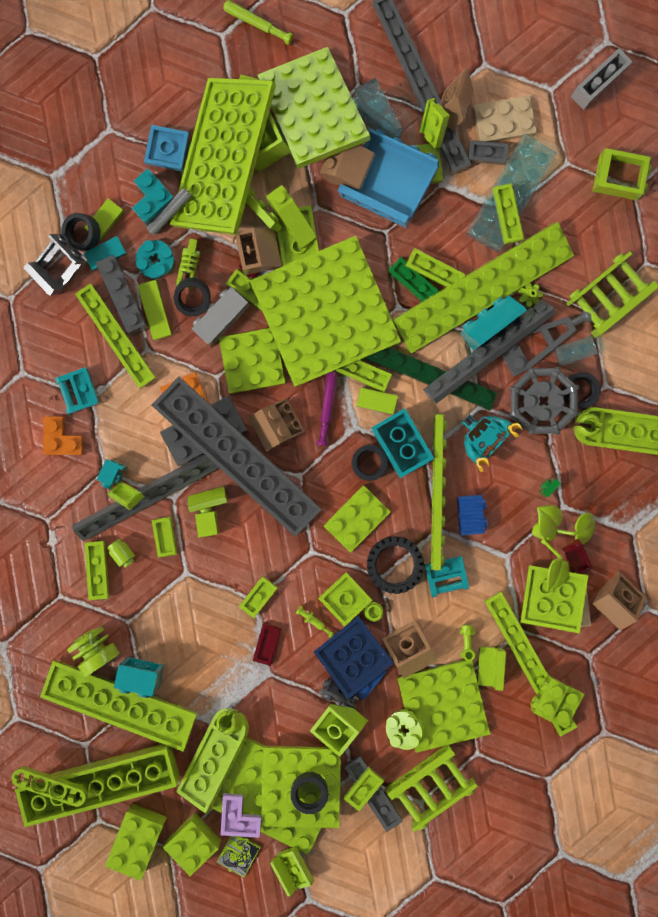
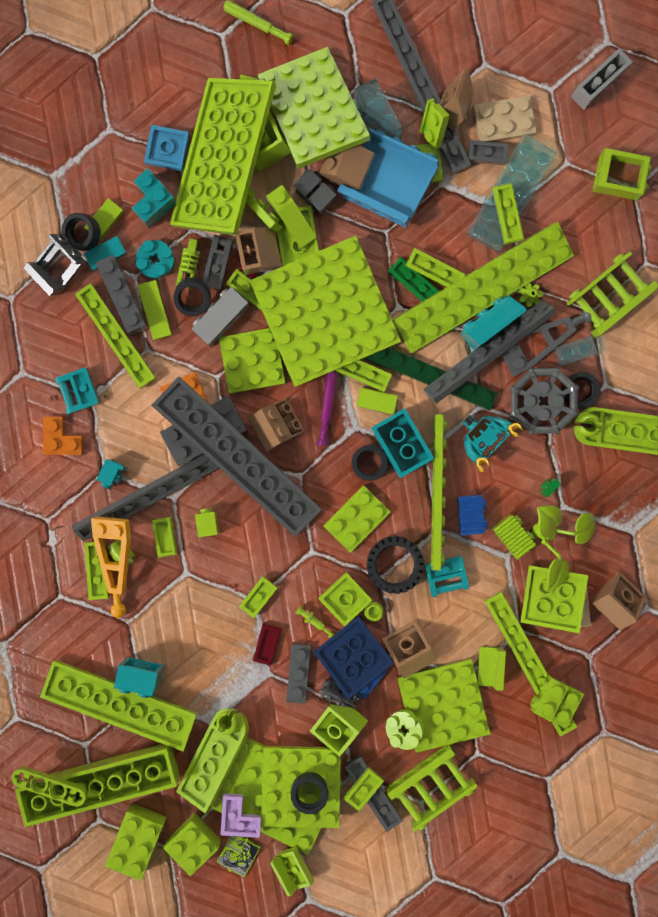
(93, 651): lime wheel -> none
(119, 530): none -> light orange plate
(125, 495): lime tile -> none
(169, 211): light grey axle -> none
(207, 499): lime tile -> none
(217, 262): none -> dark grey plate
(298, 673): none -> dark grey plate
(314, 191): none -> dark grey piece
(467, 653): lime bar -> none
(514, 536): none -> lime brick
(577, 557): dark red tile -> none

